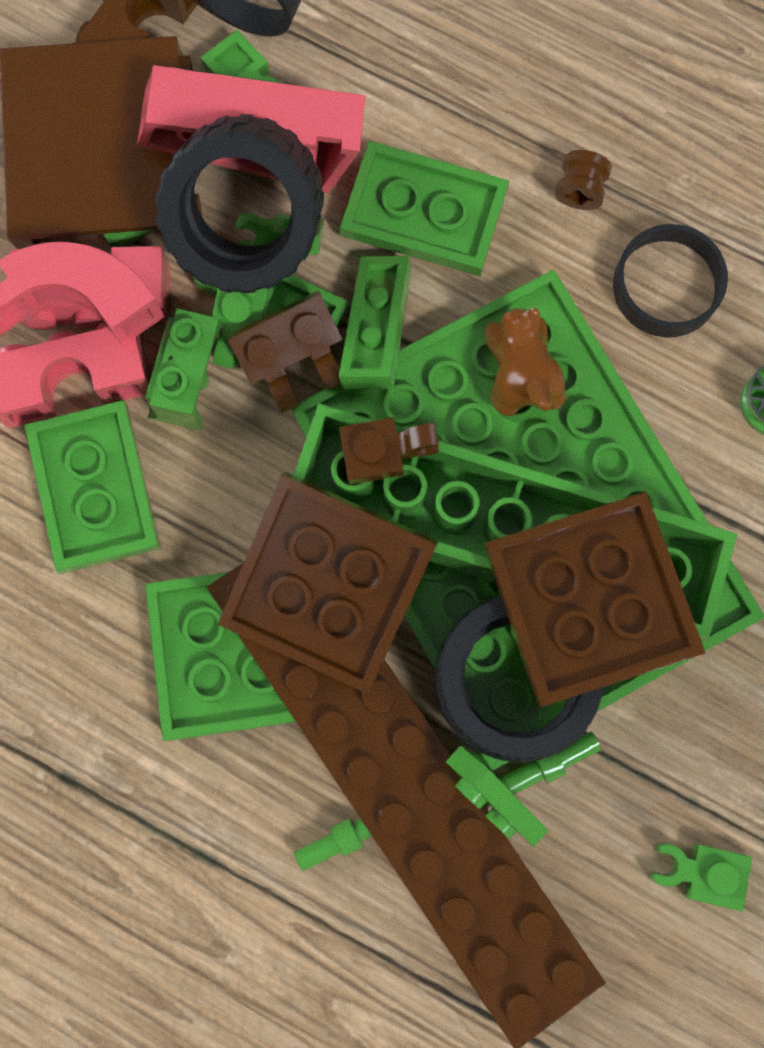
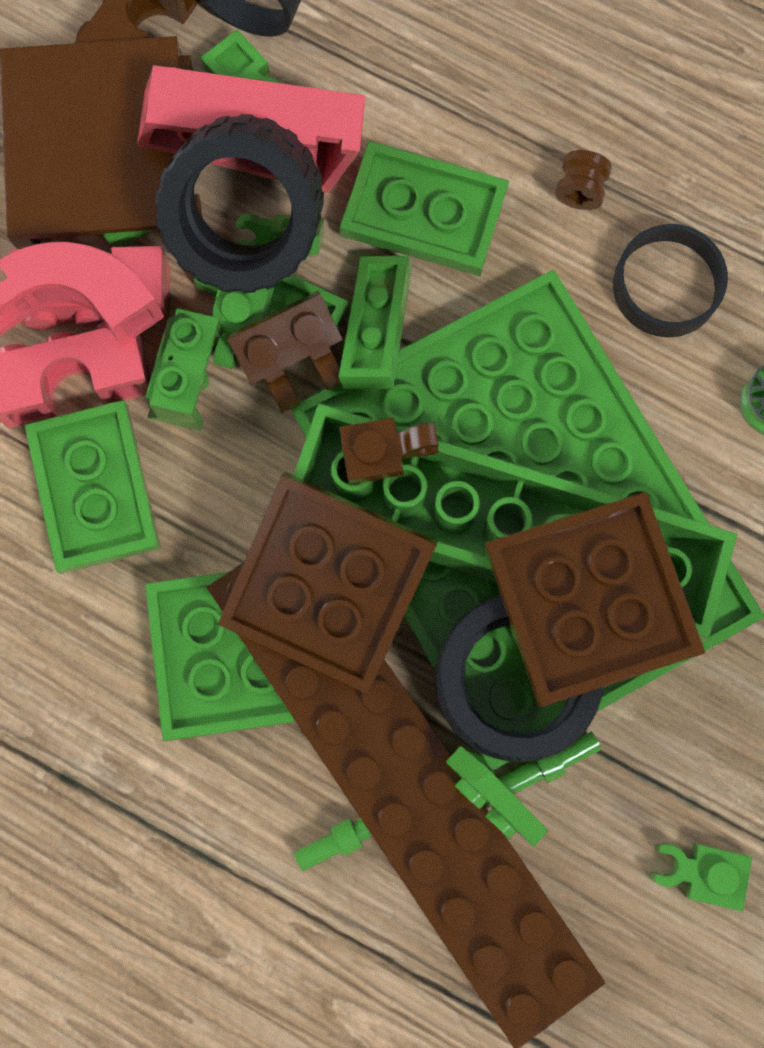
(525, 368): dark orange animal -> none

